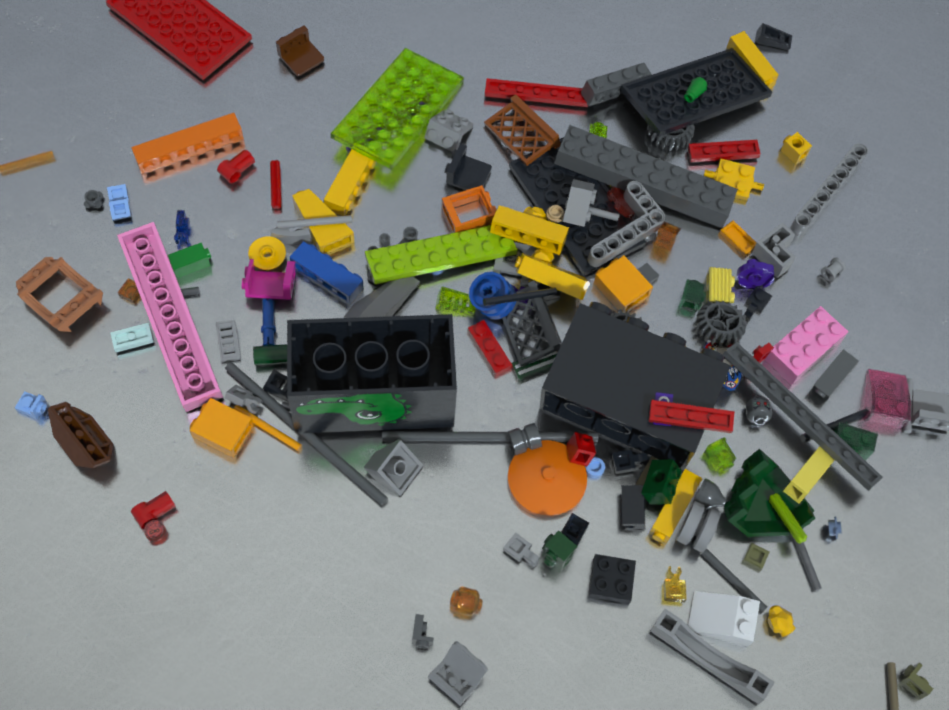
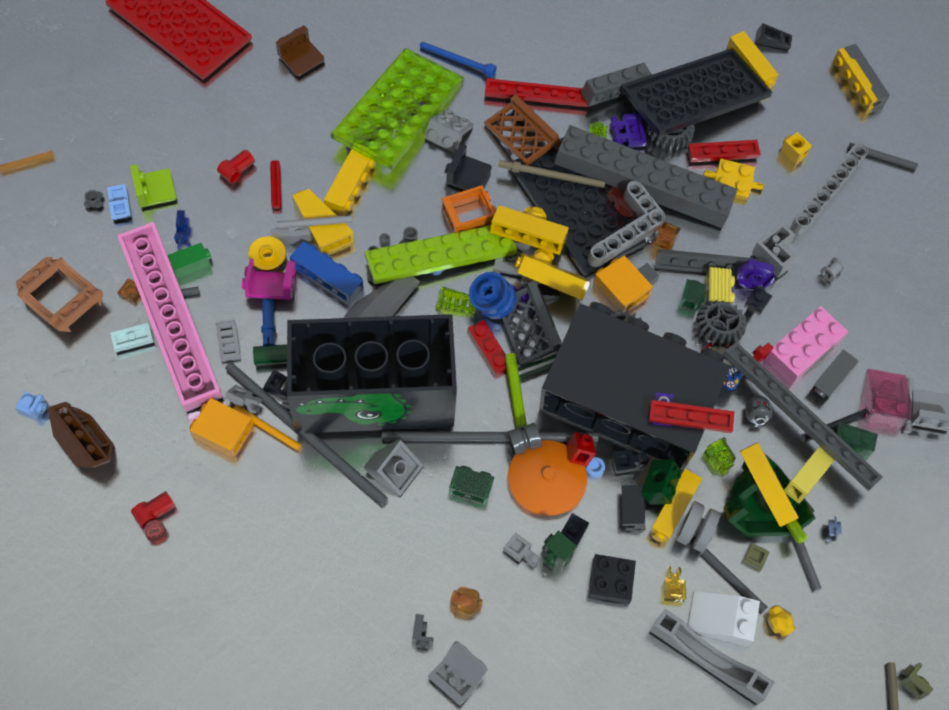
(153, 187): none -> lime bracket
(187, 143): orange brick -> none
(471, 484): none -> clear green brick
(488, 69): none -> blue piece
(515, 390): none -> lime axle
(517, 166): none -> dark tan bar
(519, 296): black bar -> none
(555, 214): tan plate -> none
(579, 200): light grey brick -> none
(602, 213): light grey bar -> none
(633, 128): none -> dark purple plate
(695, 89): green cone -> none
(698, 261): none -> dark grey plate
(710, 495): dark grey helmet -> none
(738, 238): light orange tile -> none
(769, 484): none -> yellow slope
(861, 77): none -> piece
(890, 158): none -> dark grey bar

